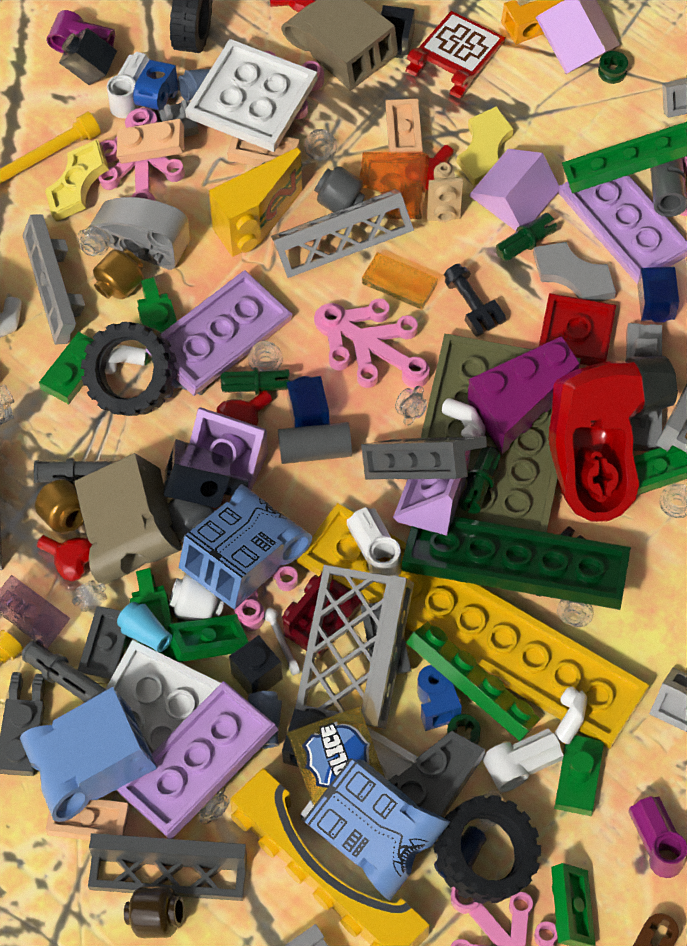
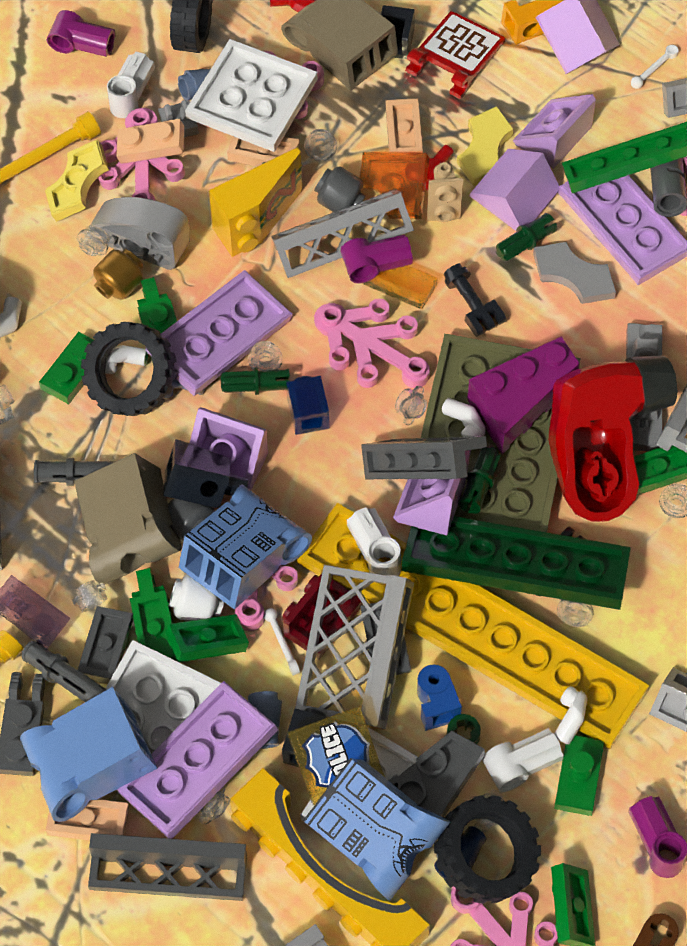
(44, 259): light grey hinge -> none
(59, 506): pearl gold head -> none
(68, 556): red rock -> none
(87, 56): black brick -> none
(142, 625): medium azure cone -> none
(154, 912): dark brown head -> none
(155, 92): blue leg -> none
(245, 410): red rock -> none
(256, 666): black brick -> none
(315, 442): dark grey pin -> none
(366, 259): none -> magenta piece
(473, 681): green plate -> none
(558, 127): none -> lavender slope
(582, 324): red tile -> none
(613, 58): dark green bush -> none
(658, 294): clear blue brick -> none
(670, 52): none -> white hinge

